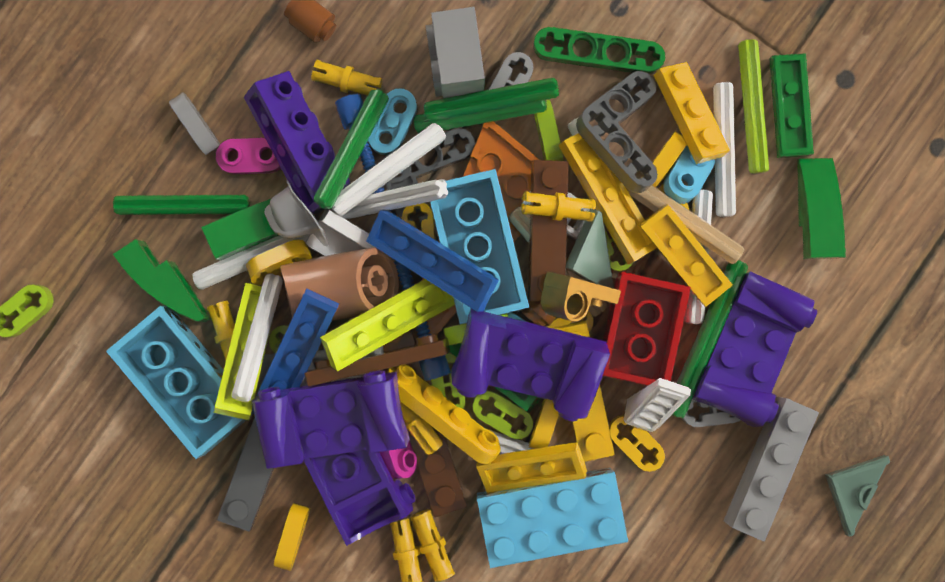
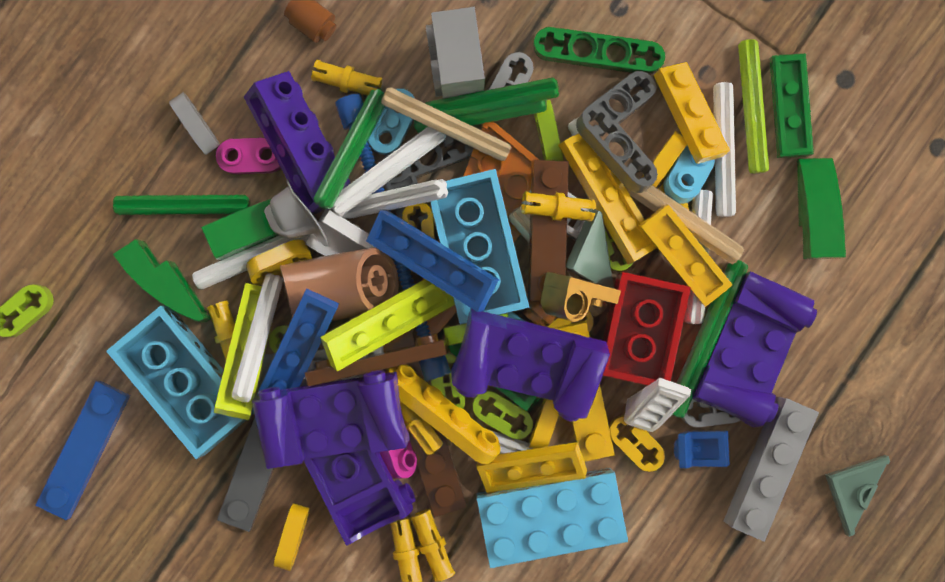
(83, 450): none -> blue plate
(445, 124): none -> tan axle
(702, 449): none -> blue bracket

